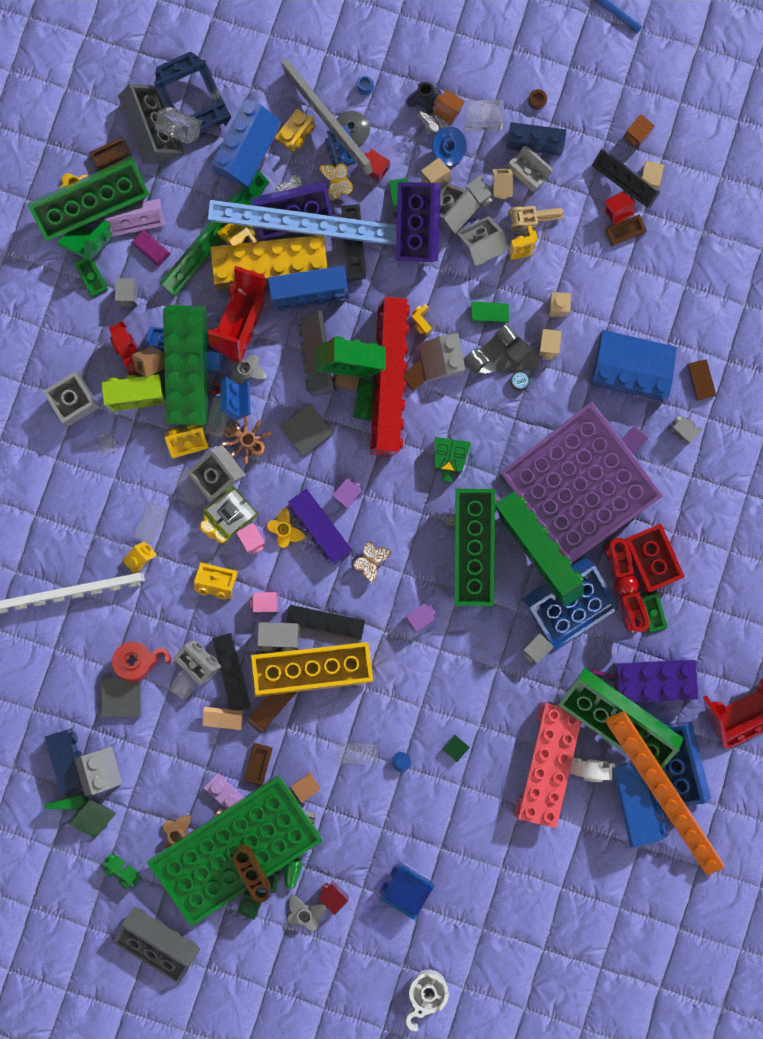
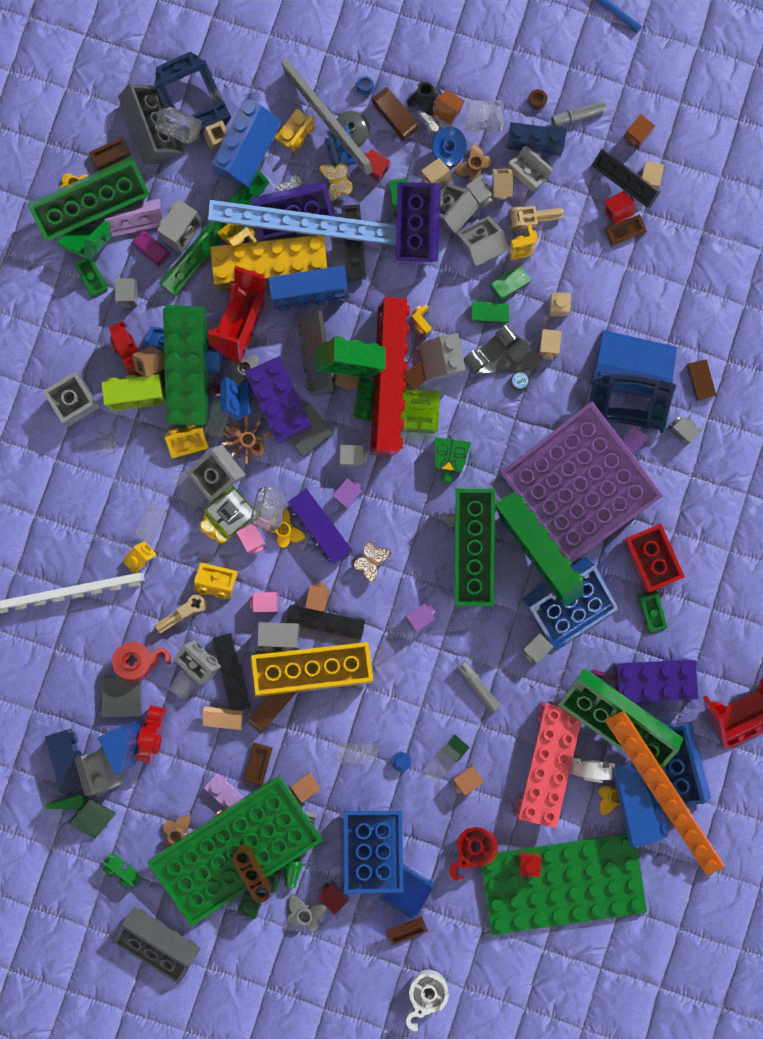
(121, 746): none -> blue slope
(149, 736): none -> red piece
(179, 226): none -> light grey brick
(181, 613): none -> tan connector
(215, 135): none -> tan brick
(268, 508): none -> clear brick
(278, 400): none -> dark purple brick
(317, 597): none -> nougat brick
(352, 455): none -> light grey brick
(371, 852): none -> blue slope
(395, 113): none -> reddish brown beam
(406, 931): none -> reddish brown tile
(421, 410): none -> clear neon green slope
(440, 763): none -> clear tile
(467, 780): none -> nougat brick
(467, 853): none -> red piece
(474, 164): none -> medium nougat animal
(478, 686): none -> light grey axle
(510, 283): none -> slope
(529, 864): none -> red brick
(575, 885): none -> green plate
(578, 114): none -> light grey axle
(609, 800): none -> yellow animal
(626, 585): red piece -> none
(659, 407): none -> dark blue wedge

